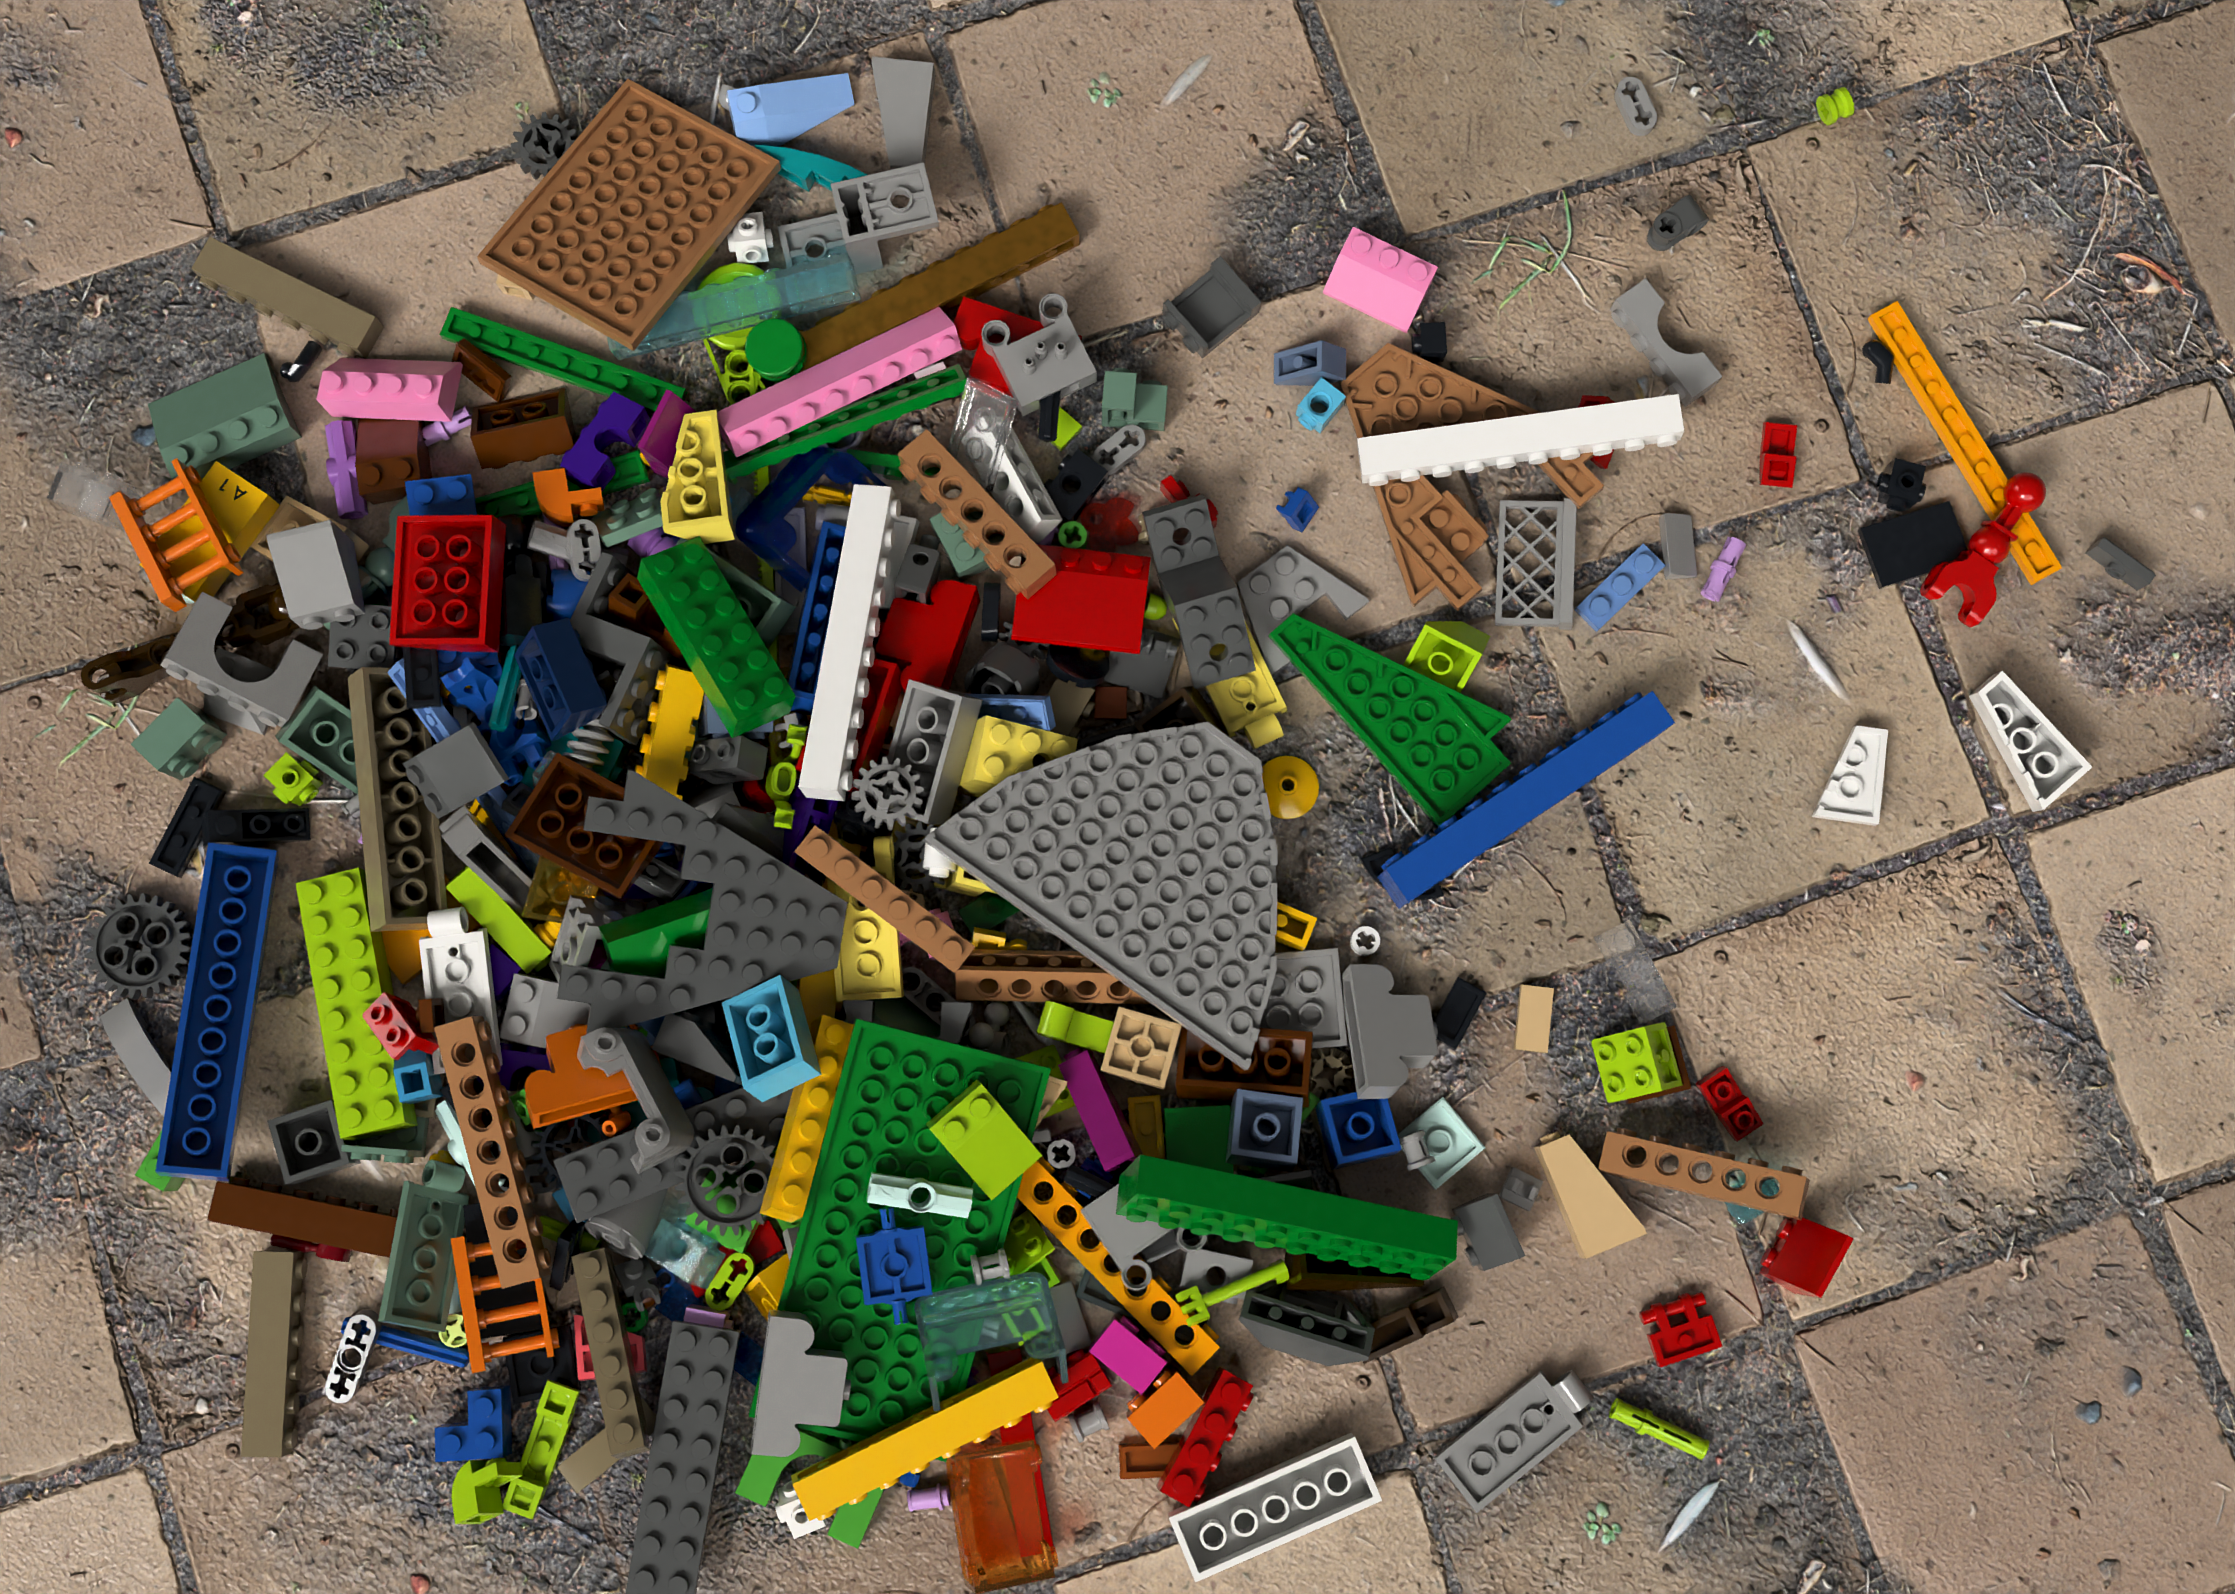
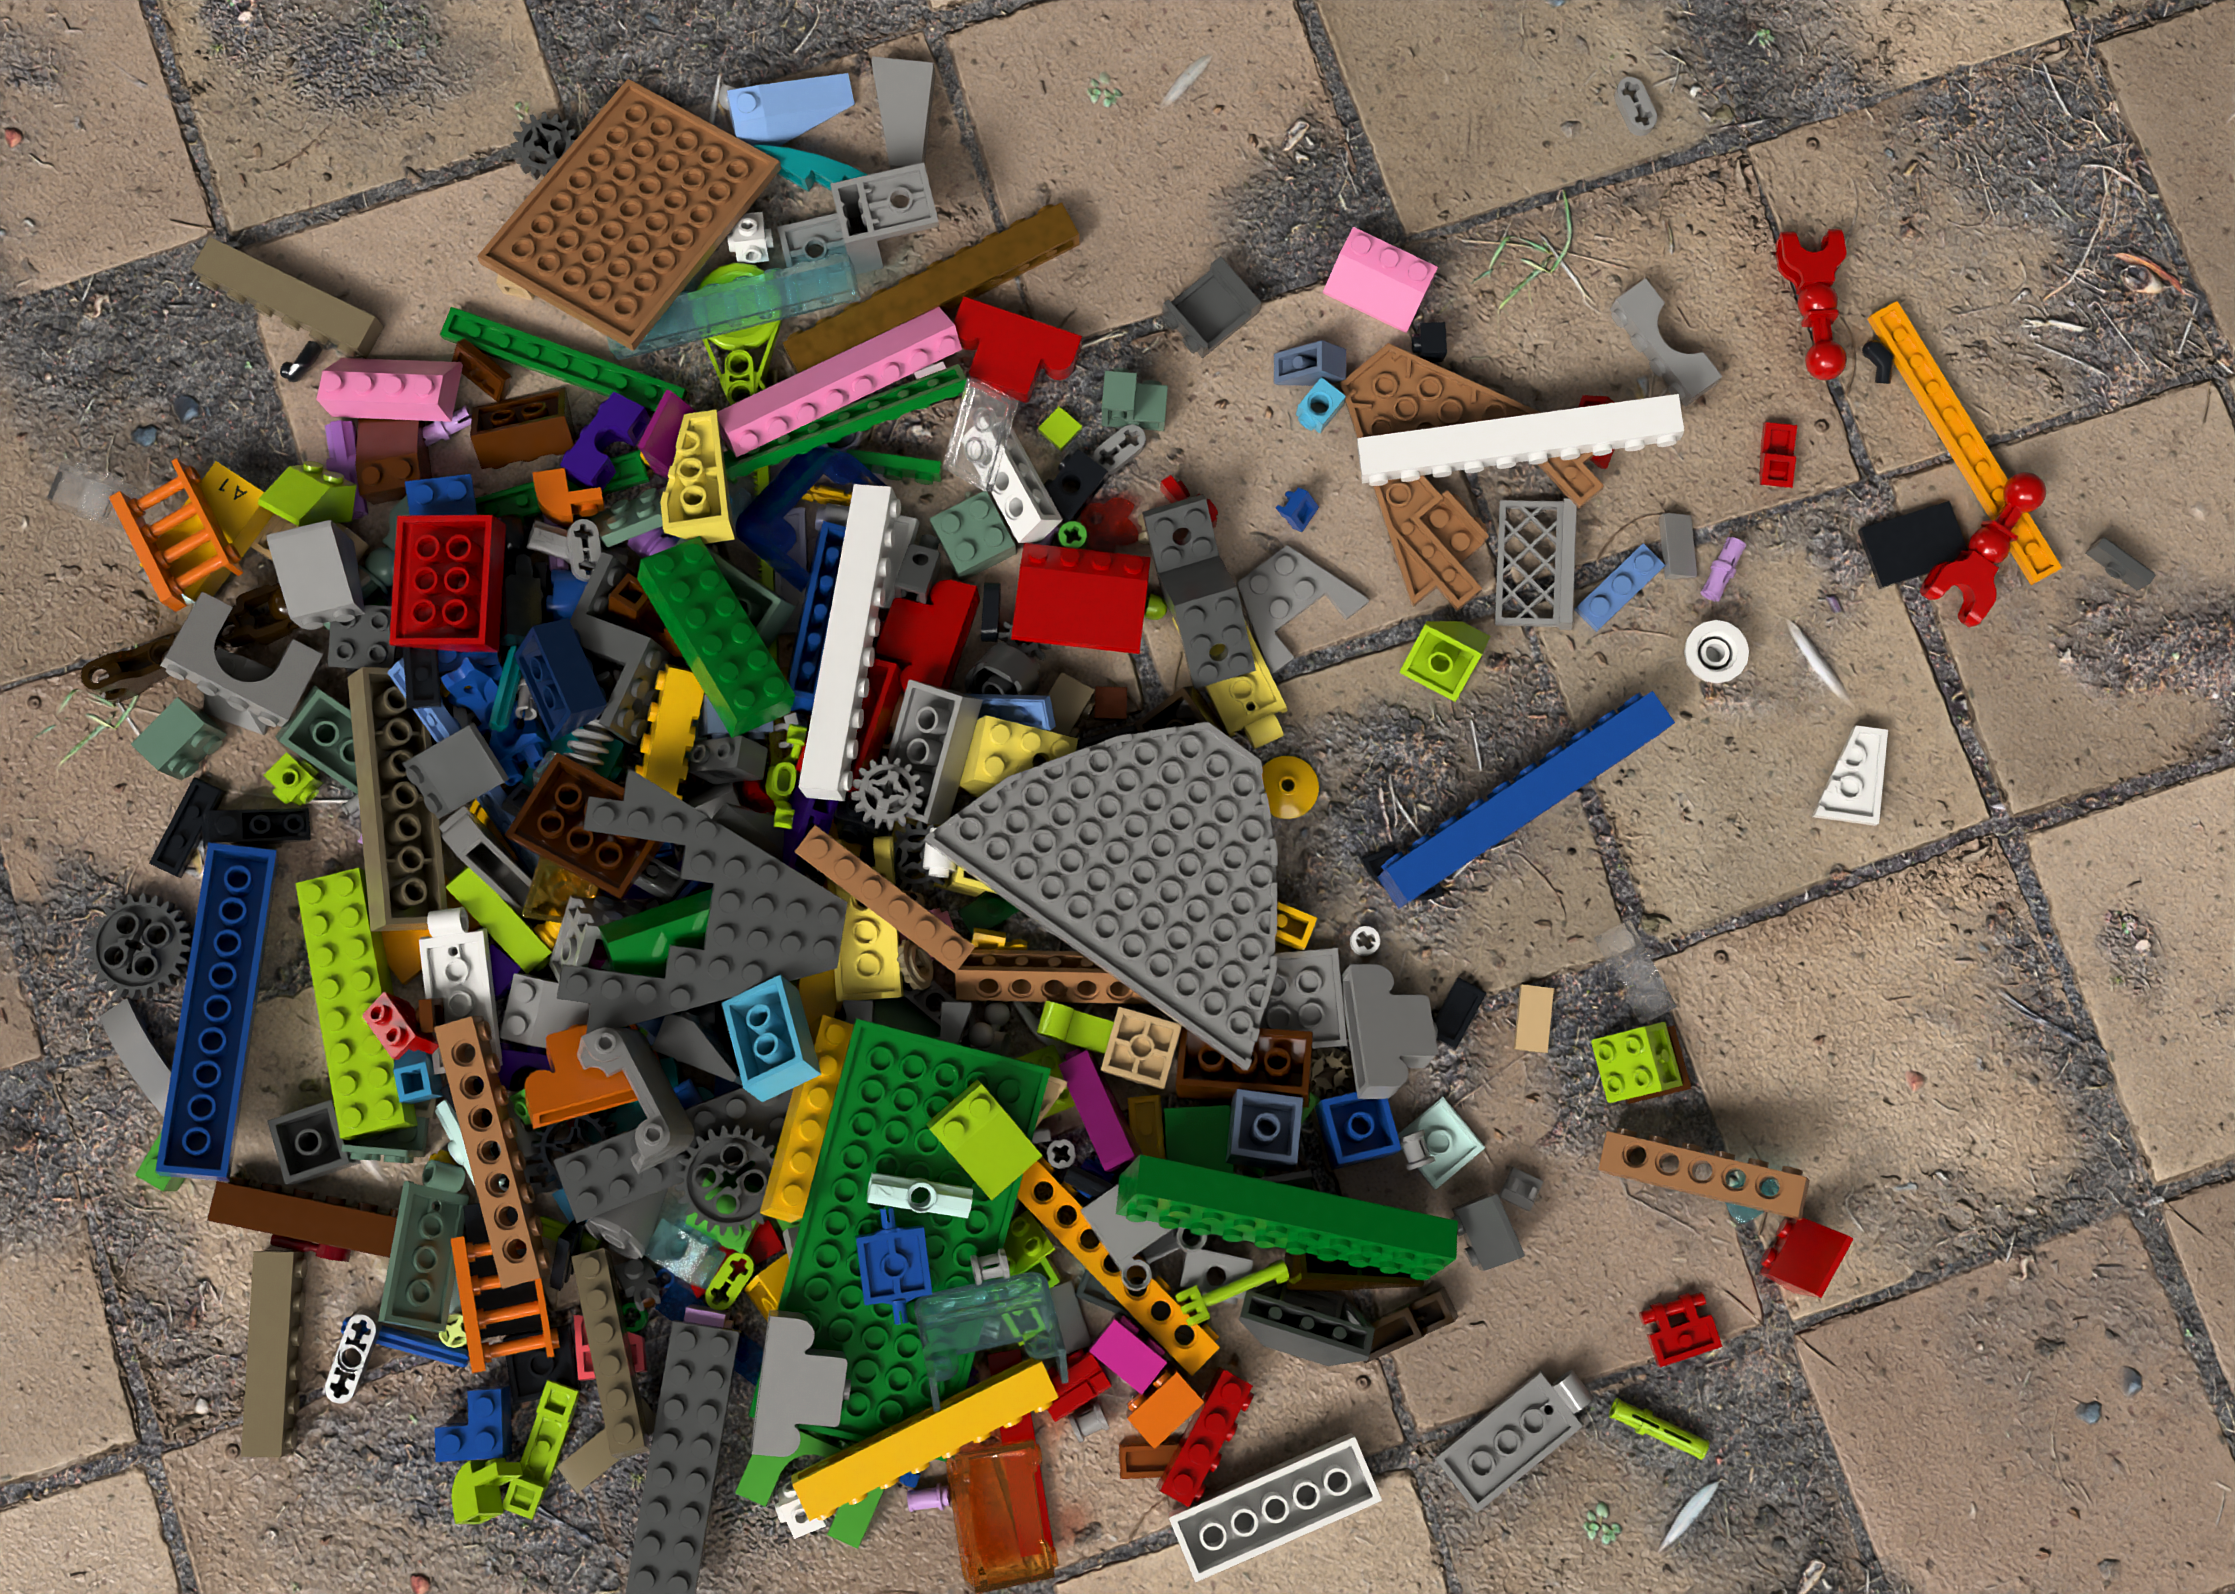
(224, 418): sand green slope -> none
(310, 495): none -> lime slope
(616, 1122): orange arm -> none
(776, 349): green head -> none
(915, 965): none -> dark tan gear
(928, 452): medium nougat brick -> none
(1043, 364): light grey piece -> none
(1077, 664): black tile -> none
(1149, 669): dark grey hinge -> none
(1414, 726): green wing -> none
(1585, 1198): tan slope -> none
(1676, 224): dark grey piece -> none
(1716, 651): none -> white piece
(1729, 1103): red slope -> none
(1817, 300): none -> red piece
(1835, 106): lime wheel -> none
(1901, 485): black brick -> none
(2029, 743): white wedge -> none

